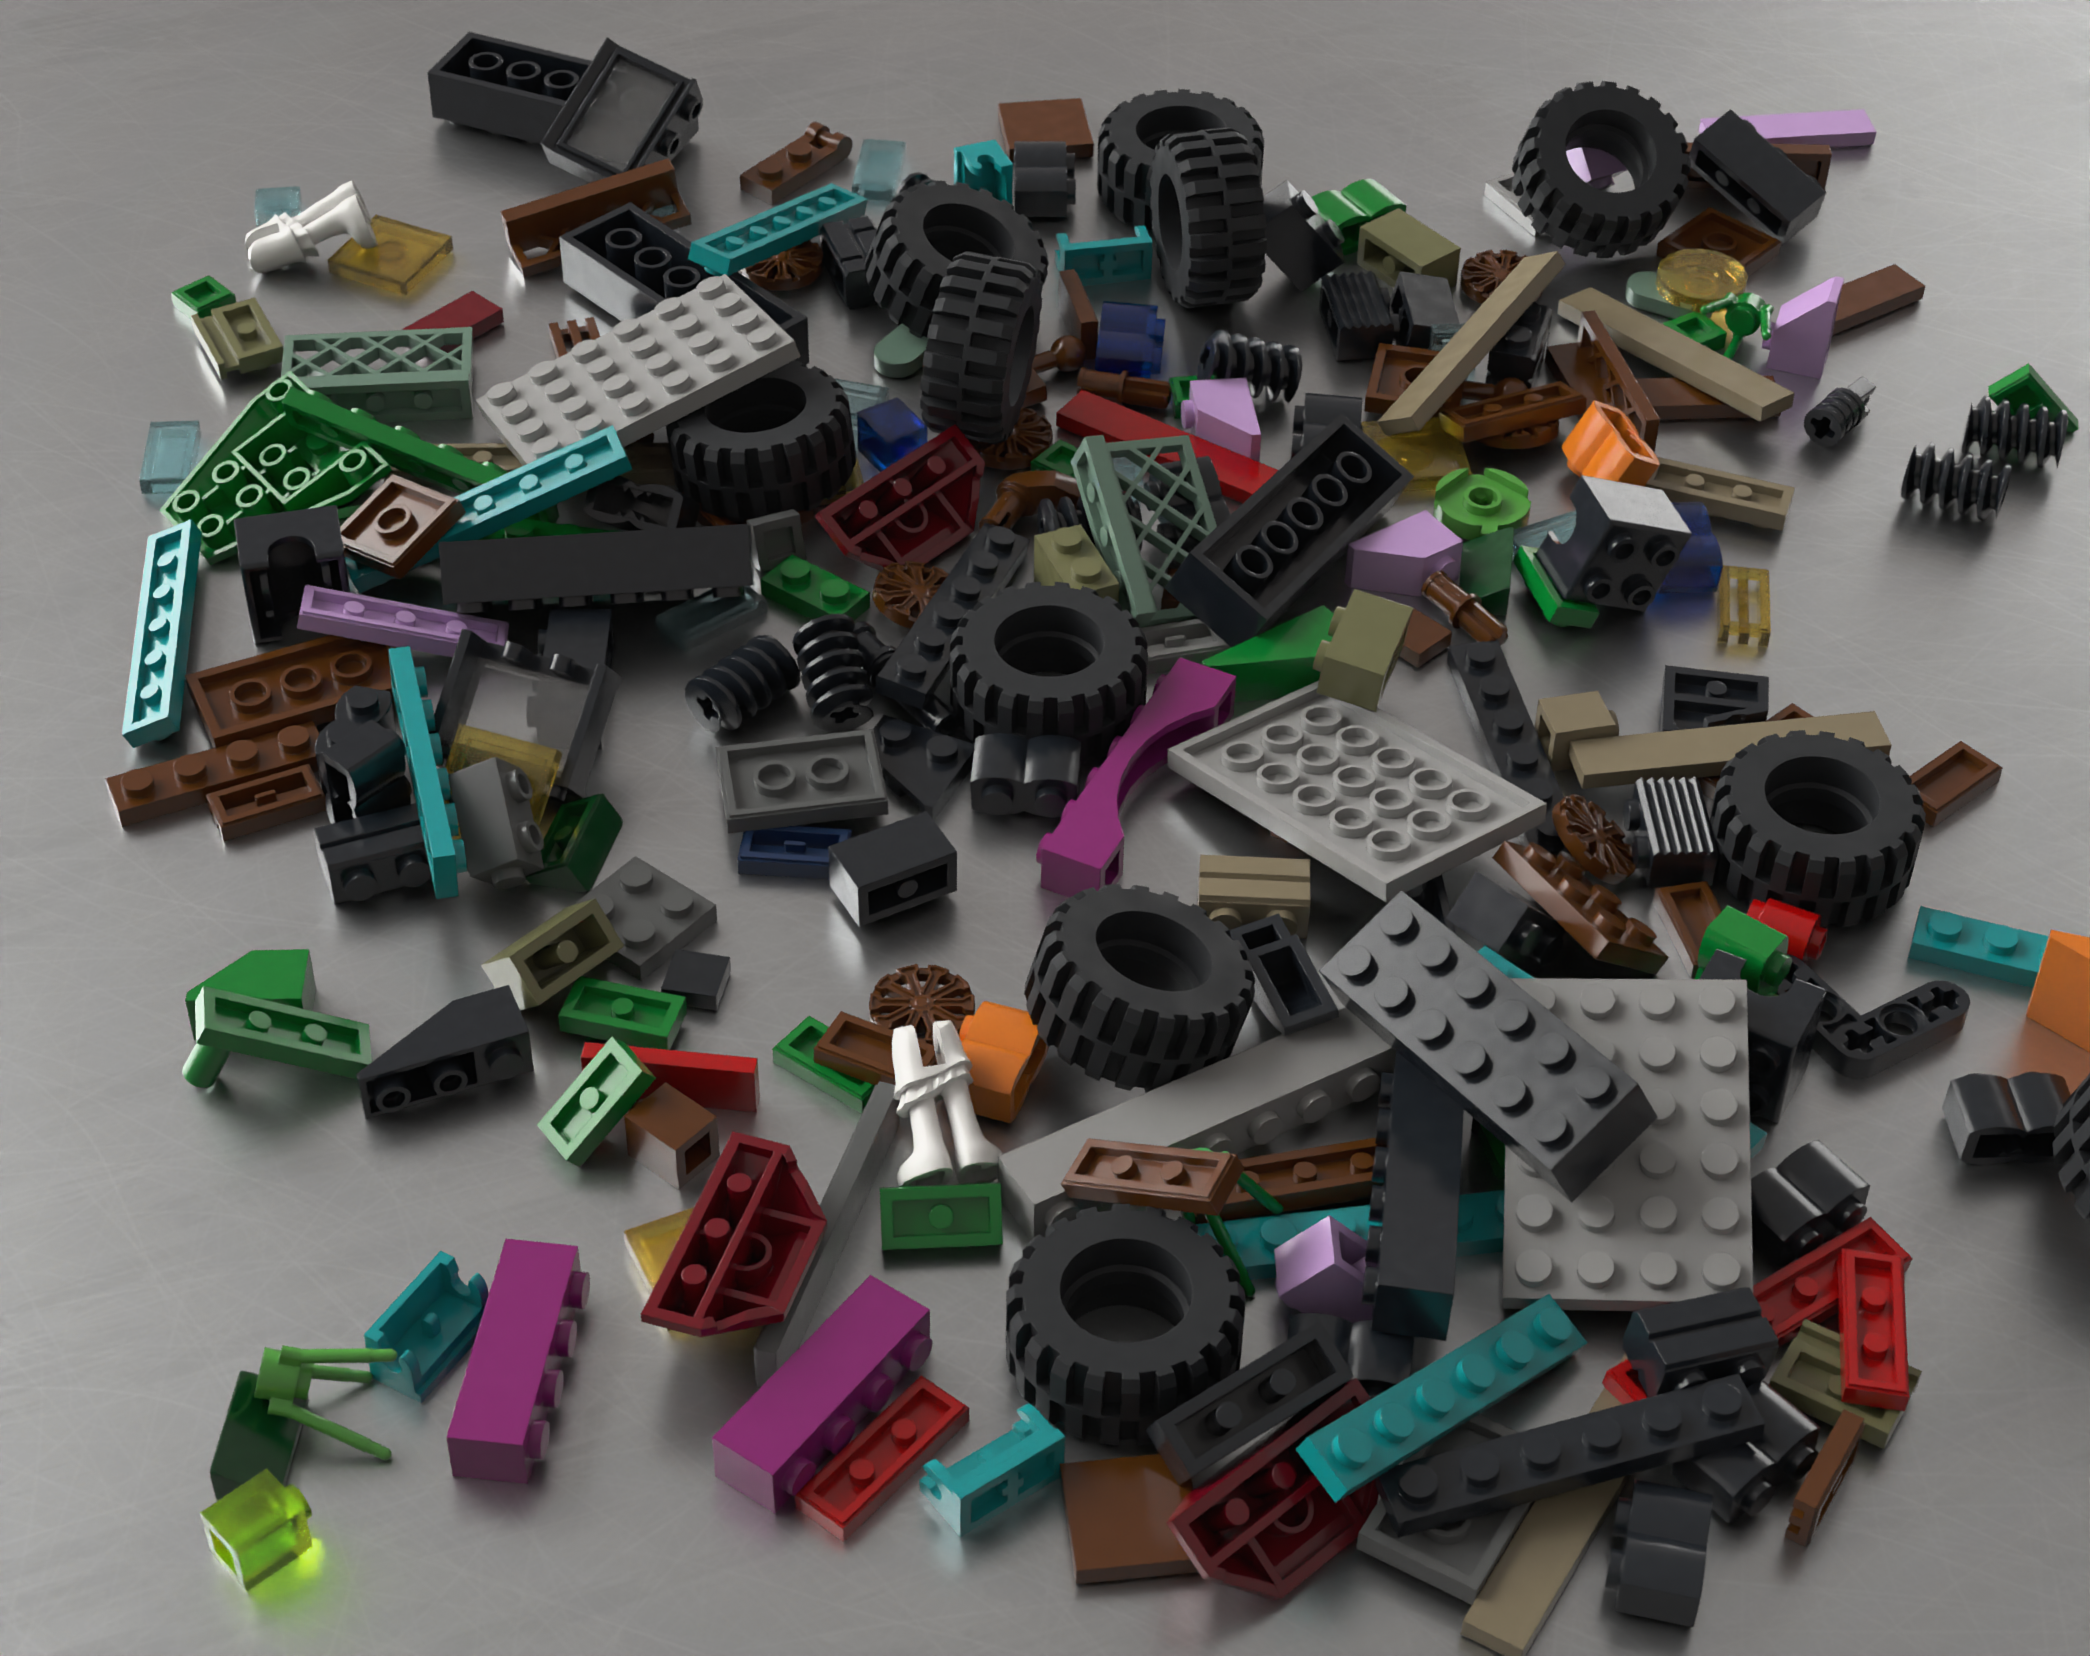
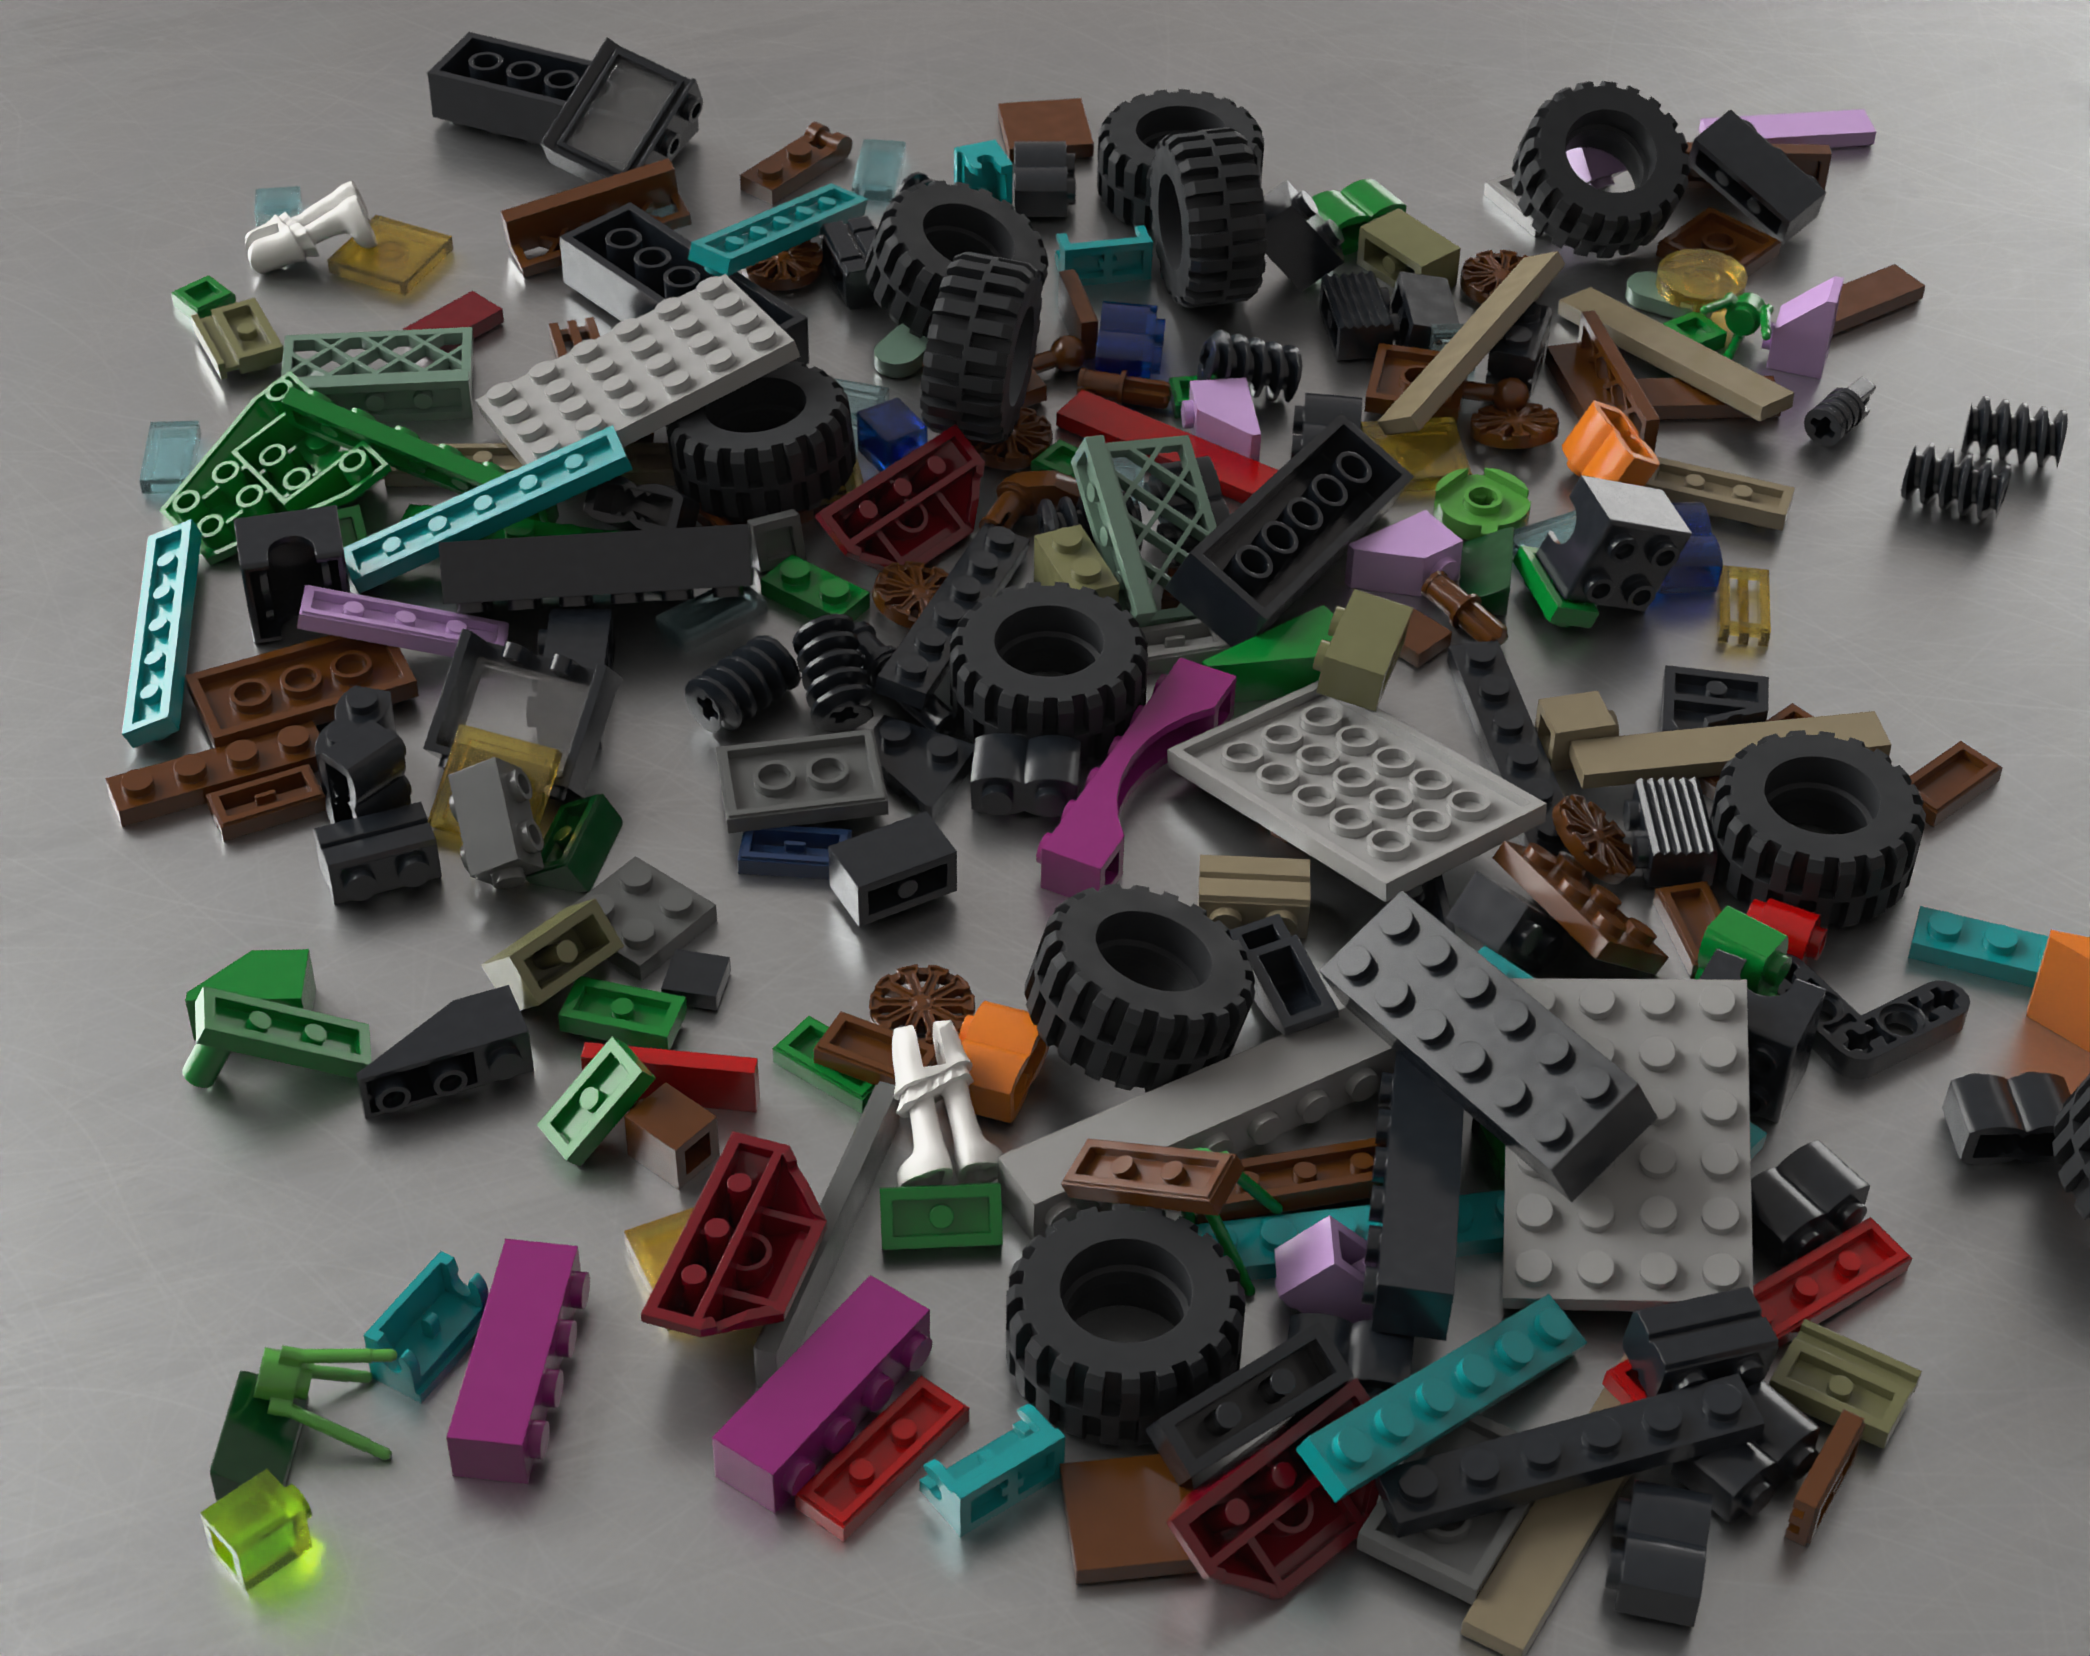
(398, 526): reddish brown tile -> none
(429, 784): teal plate -> none
(1512, 411): reddish brown tile -> none
(1872, 1330): red tile -> none
(2028, 387): green tile -> none

